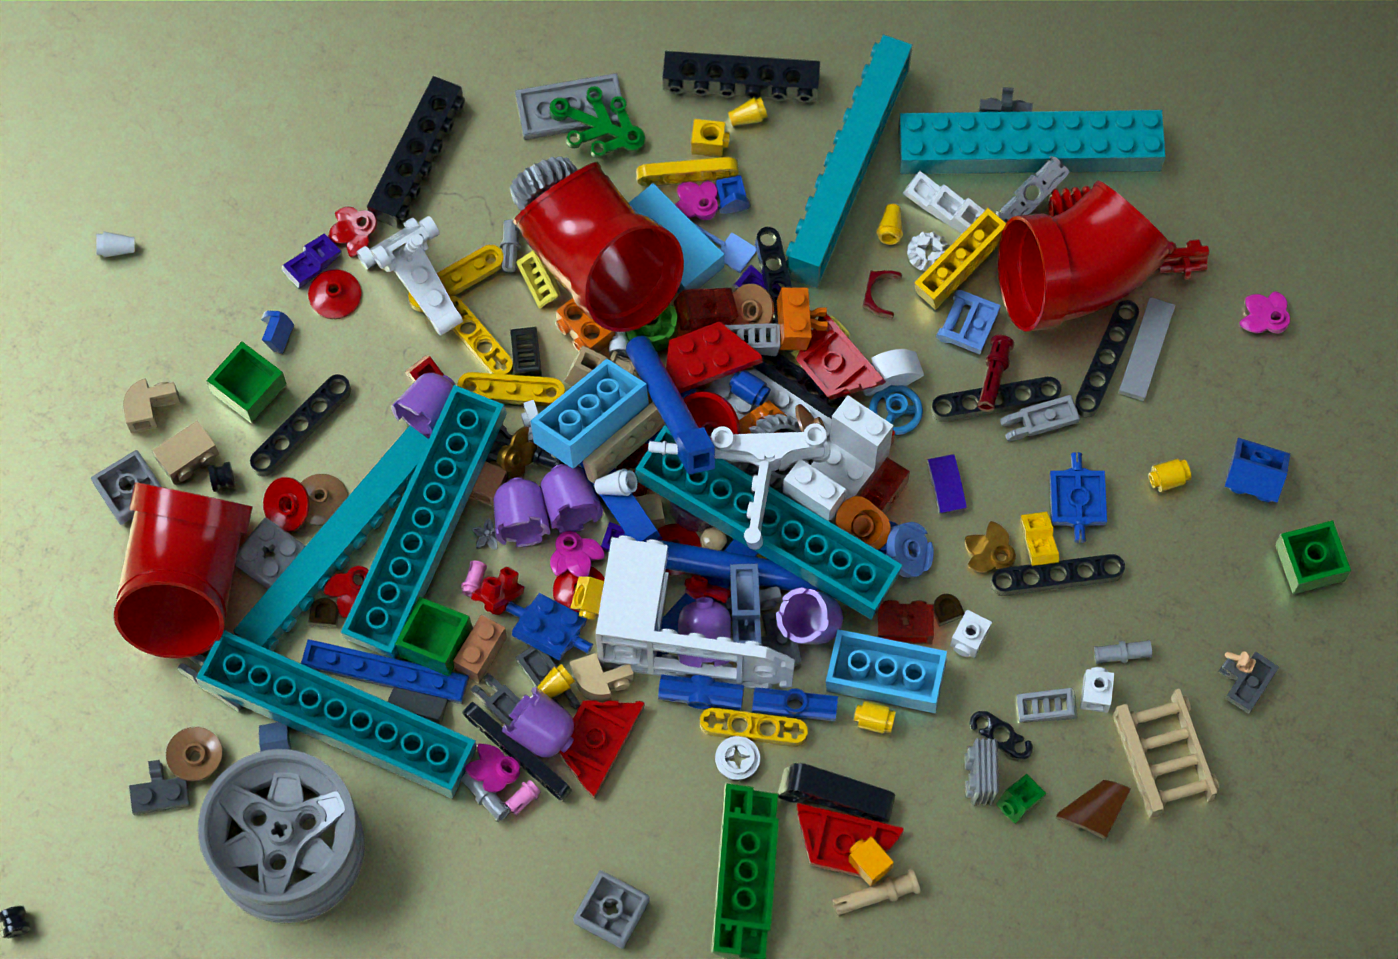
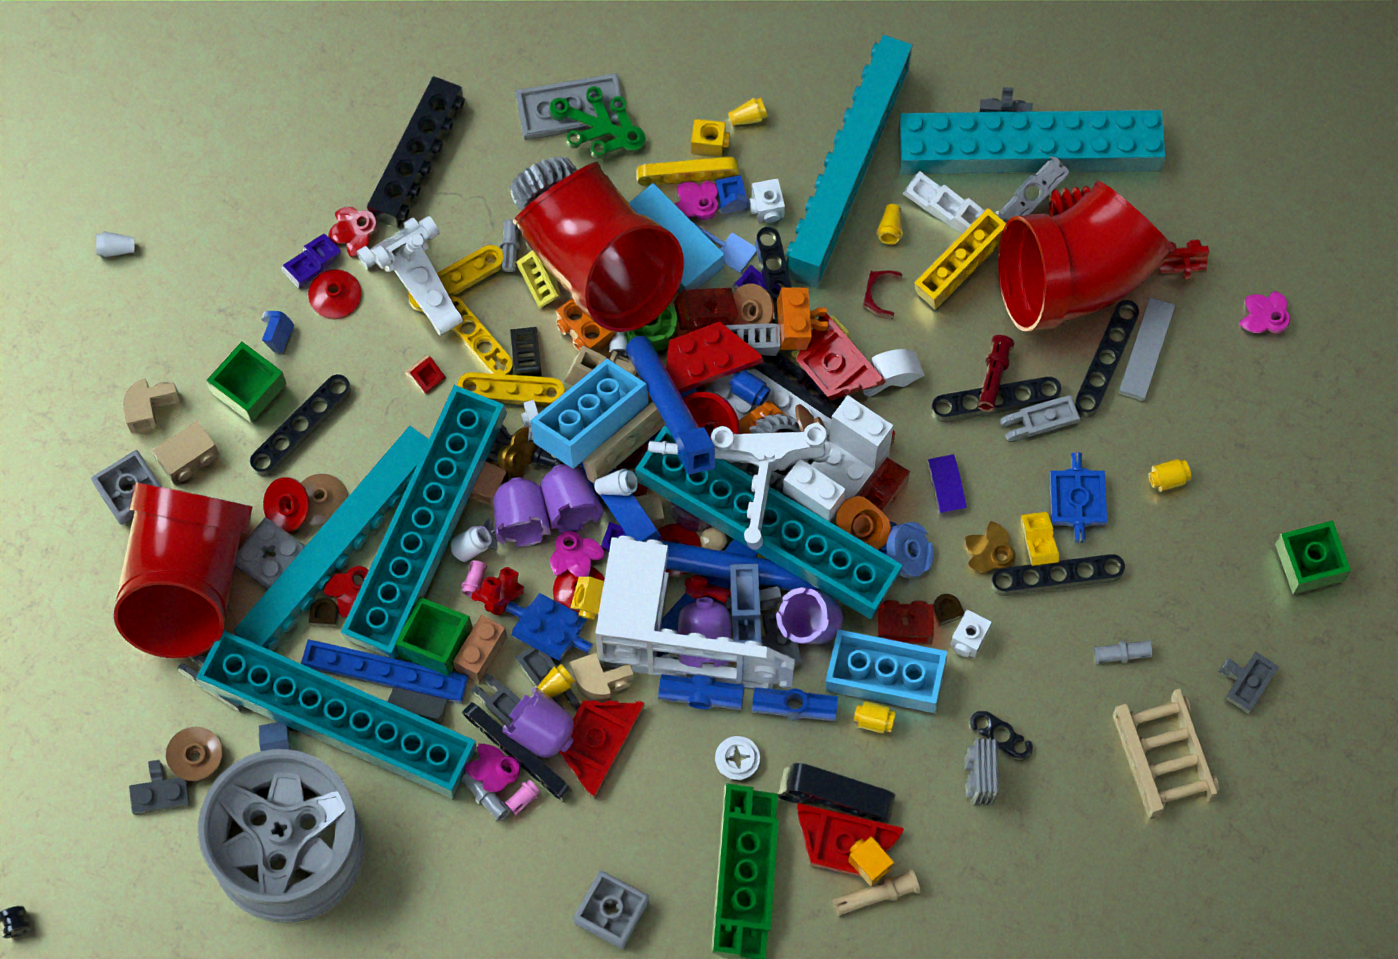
(221, 476): black wheel -> none
(423, 402): medium lavender cylinder -> none
(470, 543): none -> white brick
(733, 66): black brick -> none
(754, 722): yellow beam -> none
(767, 201): none -> white brick
(901, 401): dark azure piece -> none
(917, 254): white gear -> none
(976, 326): medium blue plate -> none
(1020, 798): green bracket -> none
(1059, 714): light grey slope -> none
(1096, 808): reddish brown slope -> none
(1097, 690): white brick -> none
(1244, 662): light nougat hand -> none
(1257, 470): blue slope -> none

